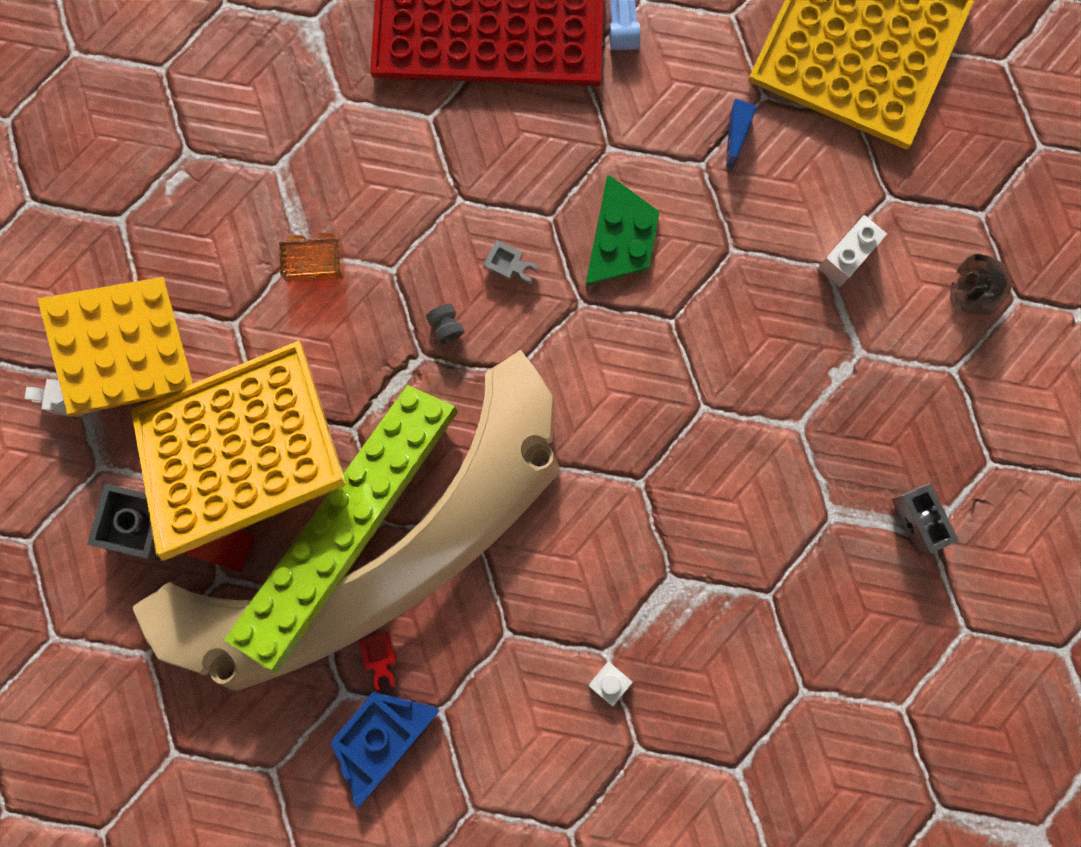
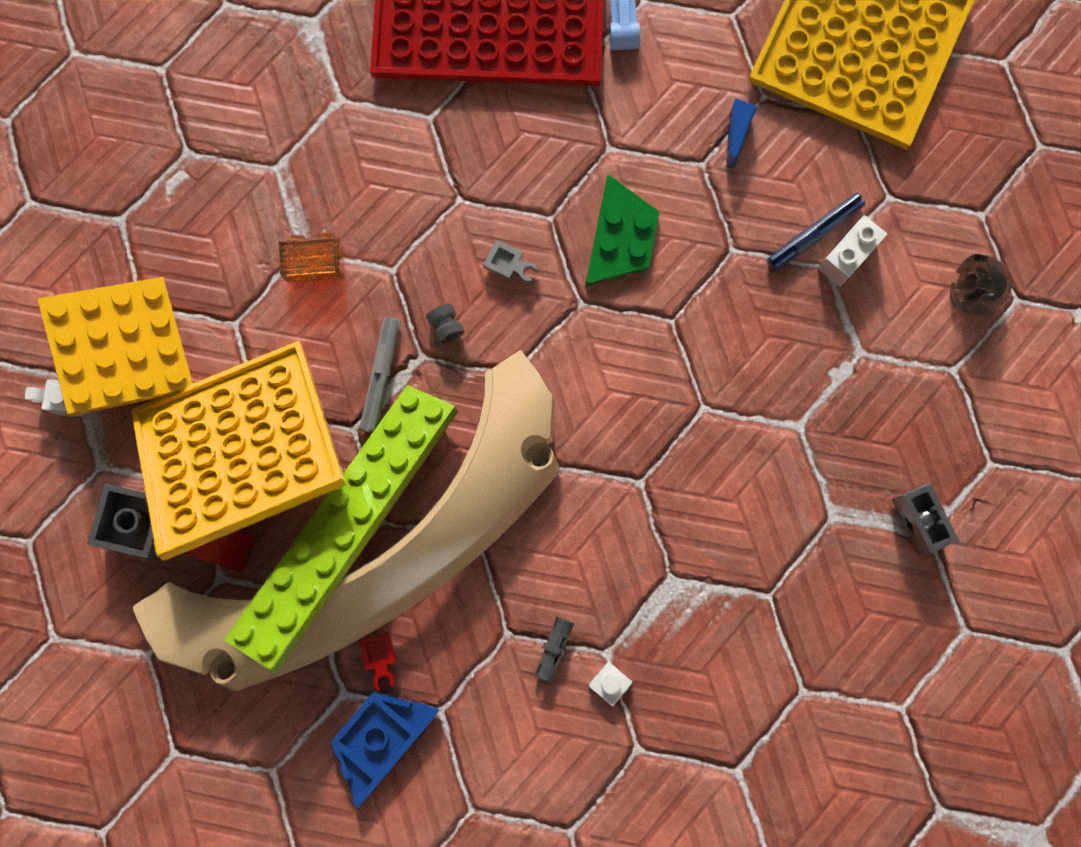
(380, 375): none -> light grey axle
(554, 649): none -> dark grey pin
(815, 232): none -> dark blue axle

